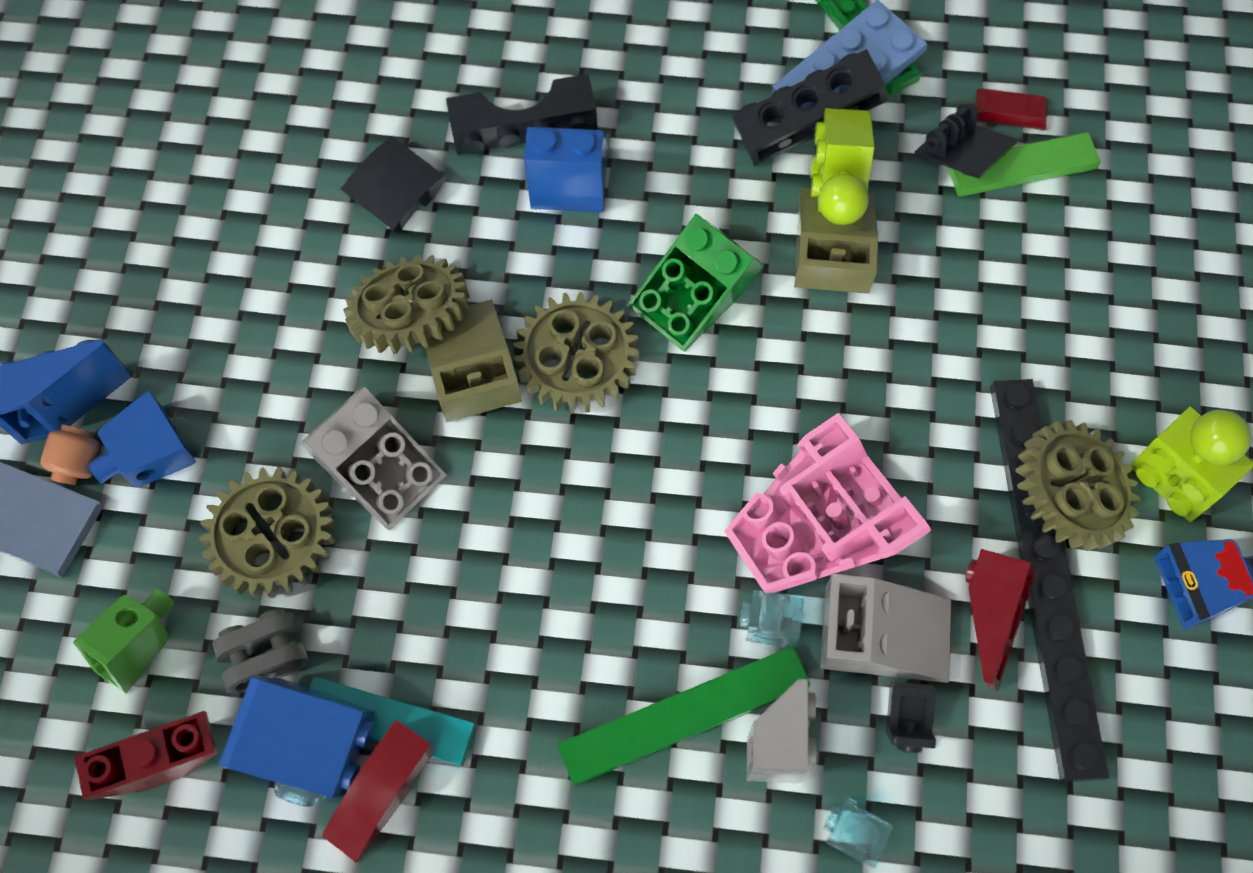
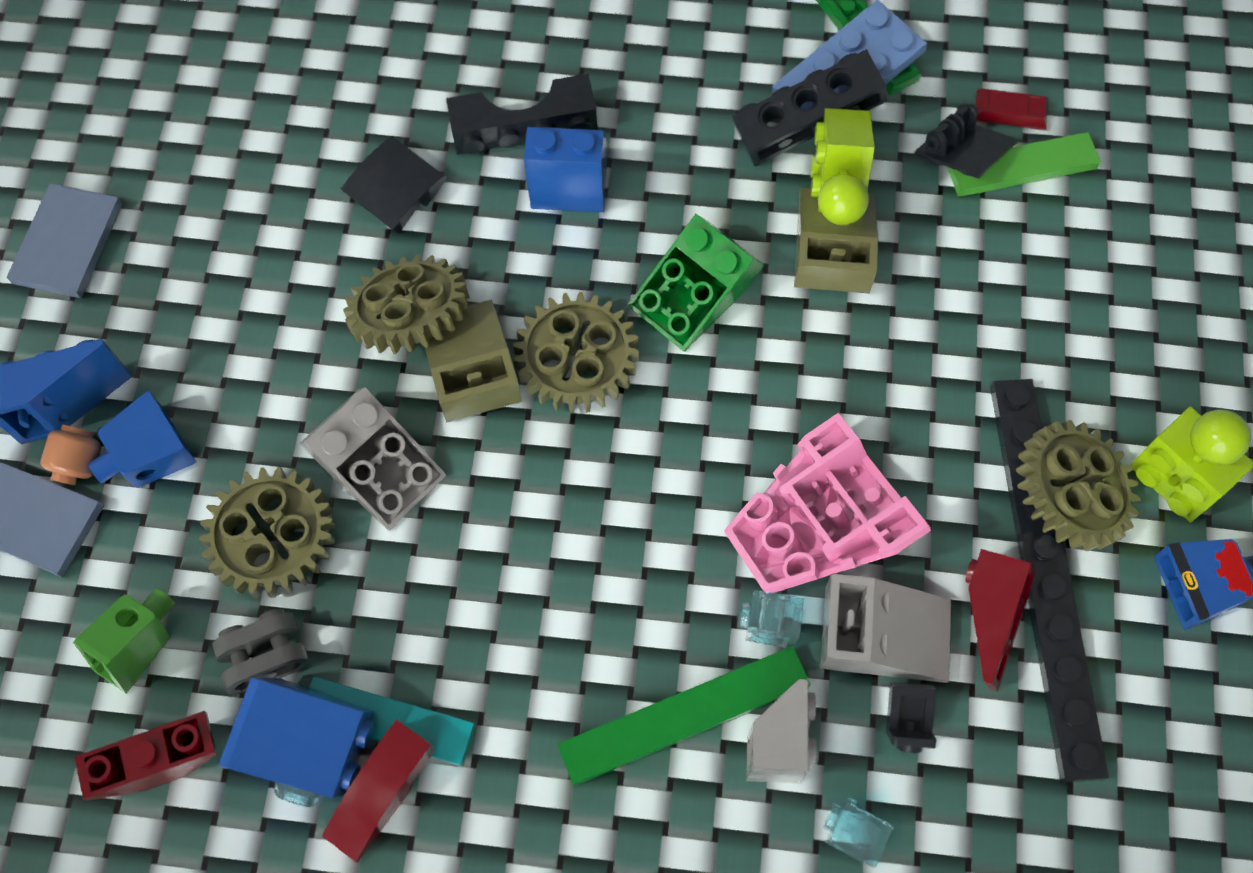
(64, 240): none -> sand blue tile

